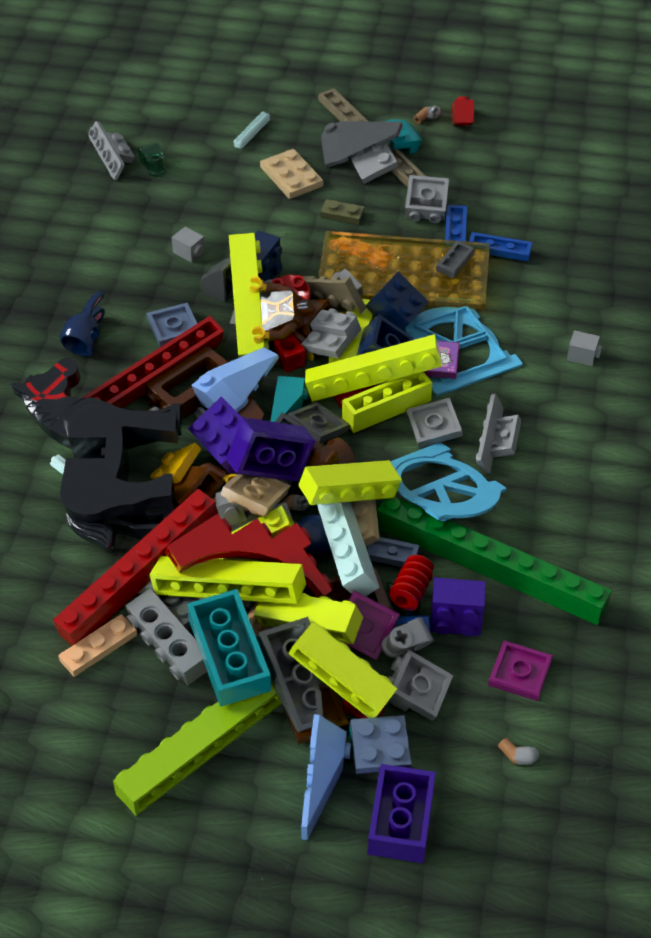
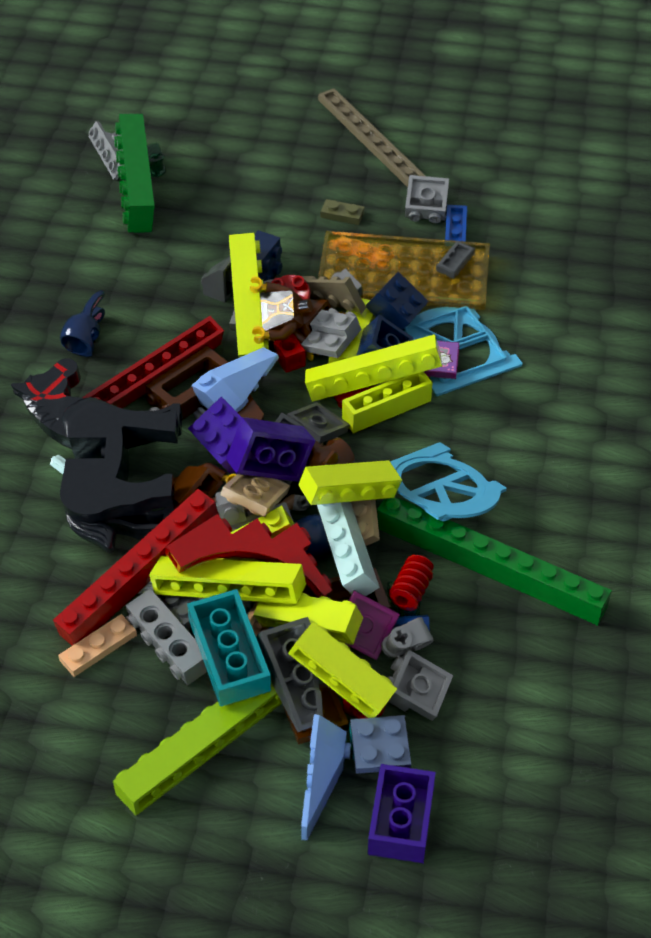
(134, 173): none -> green brick
(170, 322): sand blue plate -> none
(177, 462): yellow plate -> none
(188, 244): light grey brick -> none
(251, 130): light aqua axle -> none
(289, 396): teal slope -> none
(291, 173): tan plate -> none
(350, 137): dark grey wedge -> none
(374, 162): light grey plate -> none
(391, 551): sand blue plate -> none
(408, 137): teal slope -> none
(427, 113): arm -> none
(434, 422): light grey plate -> none
(457, 606): dark purple brick -> none
(462, 111): red slope -> none
(498, 435): light grey bracket -> none
(504, 246): blue plate -> none
(518, 755): arm -> none
(520, 670): magenta tile -> none
(584, 348): light grey brick -> none

